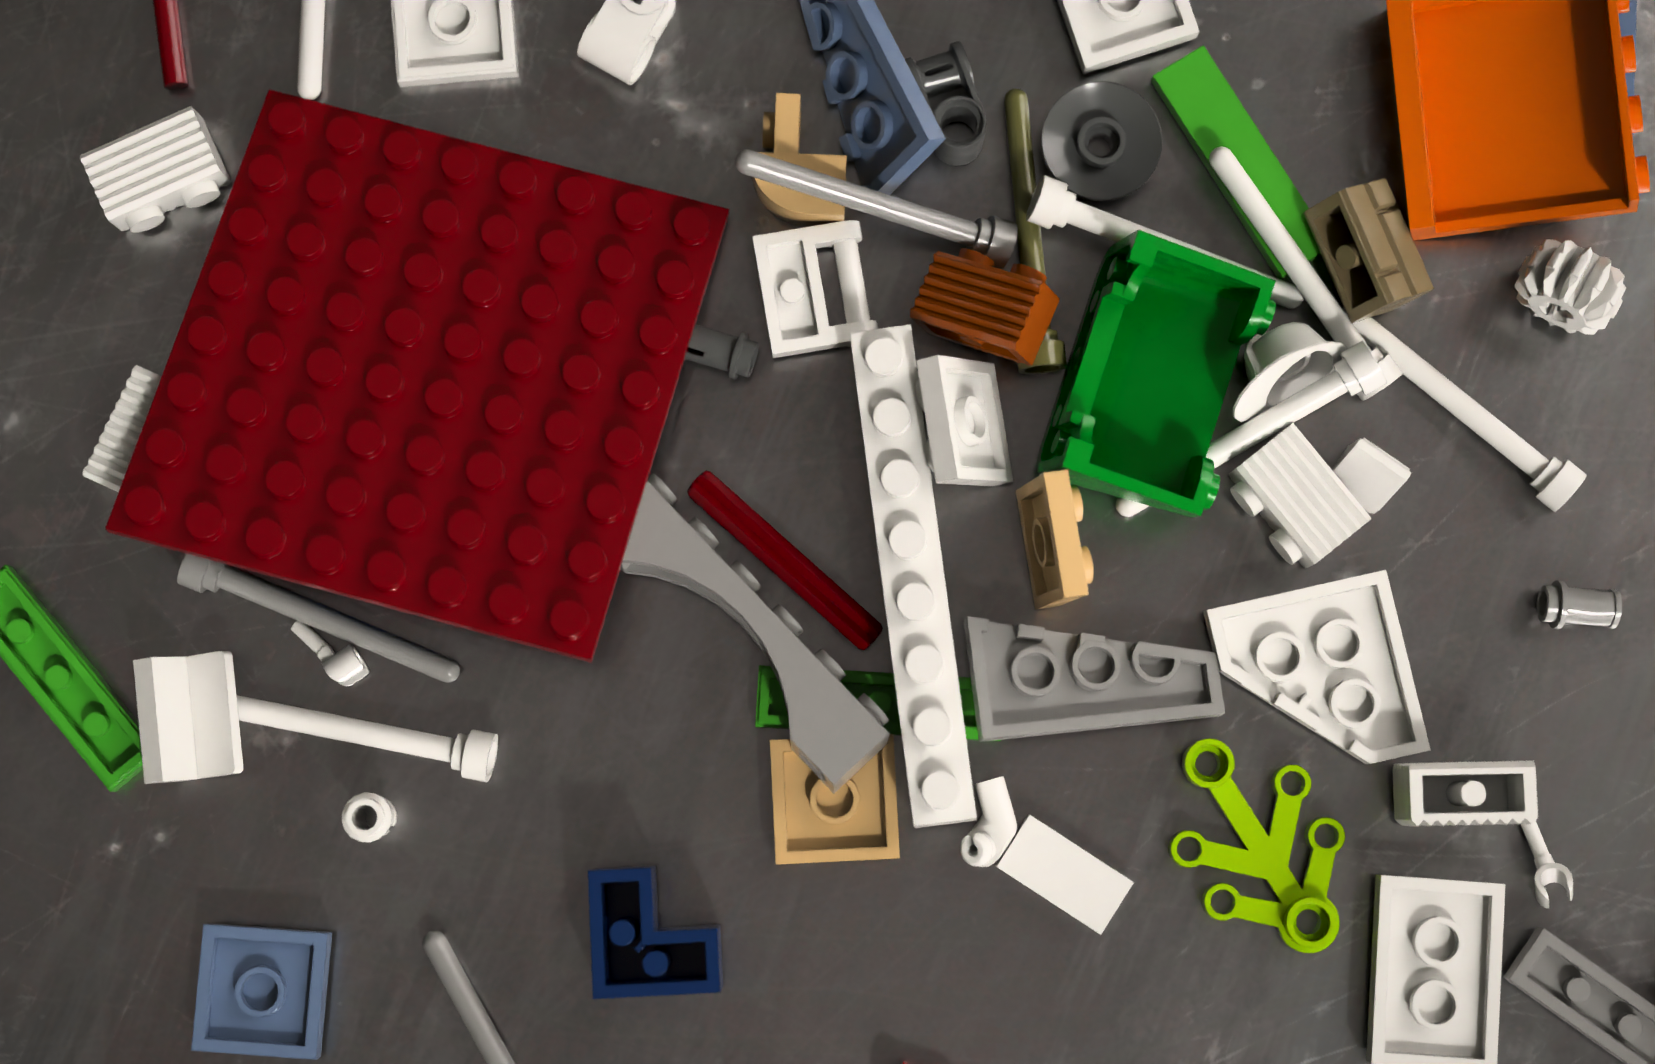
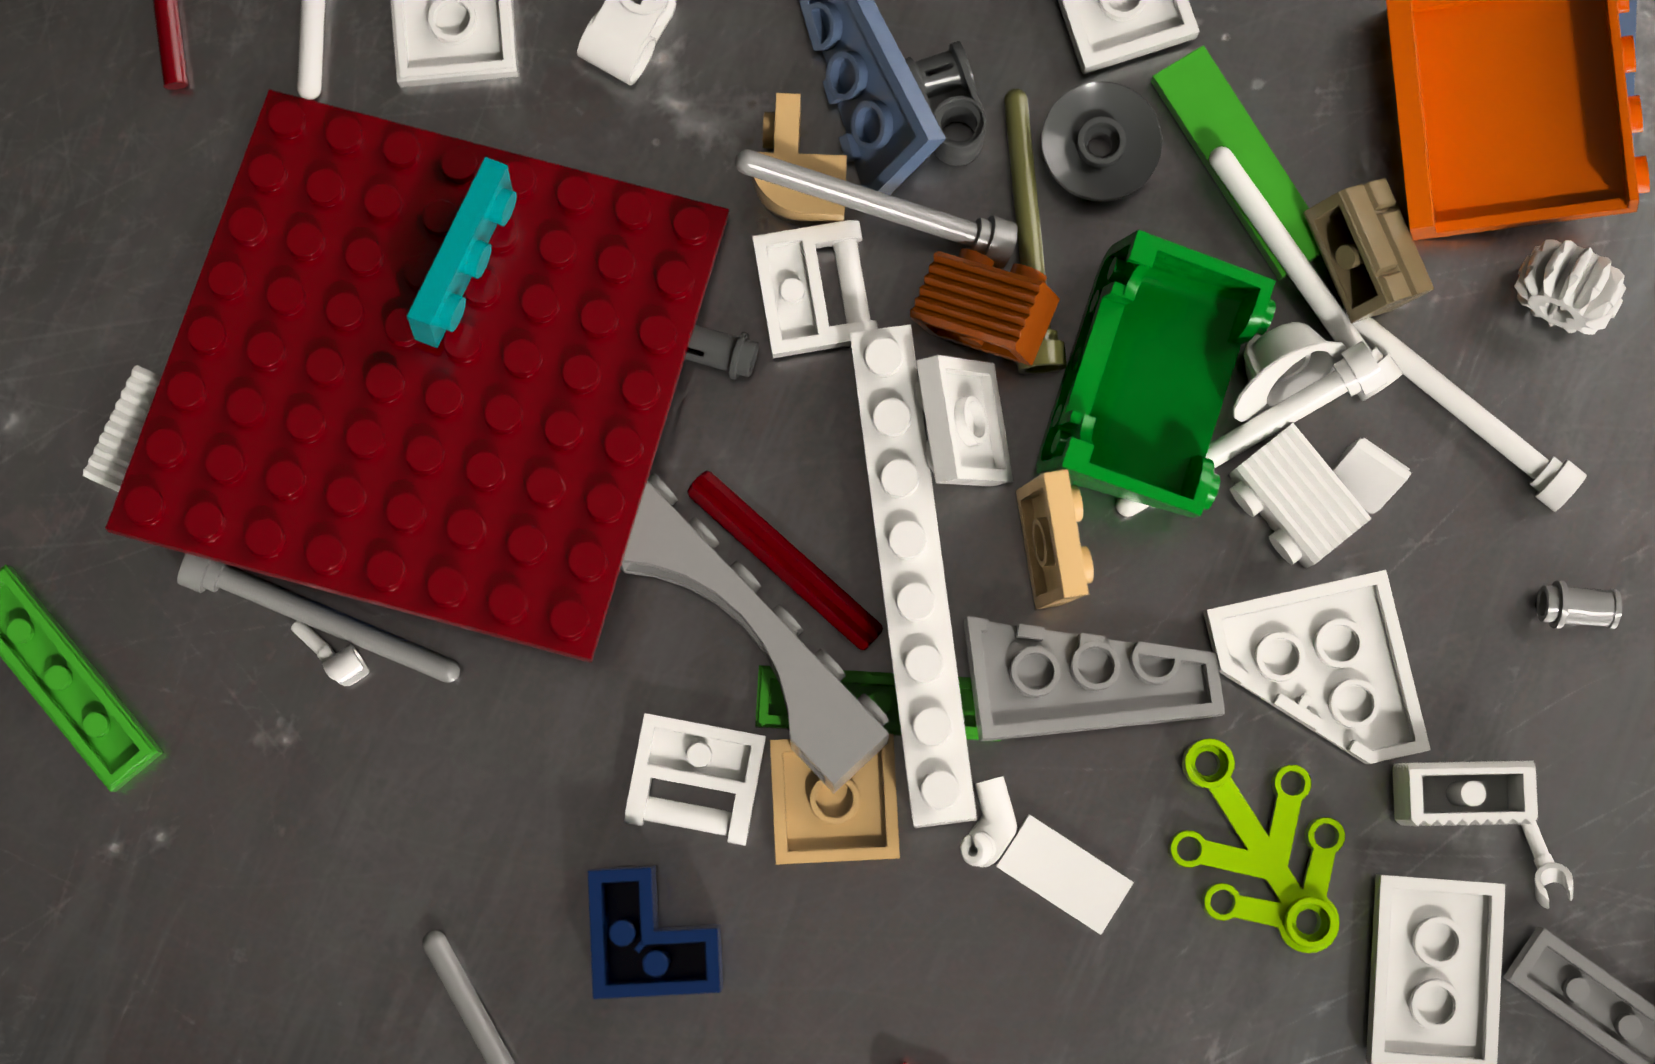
(156, 171): white brick -> none
(188, 717): white panel -> none
(261, 991): sand blue plate -> none
(354, 817): white pin -> none
(462, 254): none -> teal plate
(467, 753): white piece -> none
(701, 758): none -> white plate
(1057, 206): white piece -> none

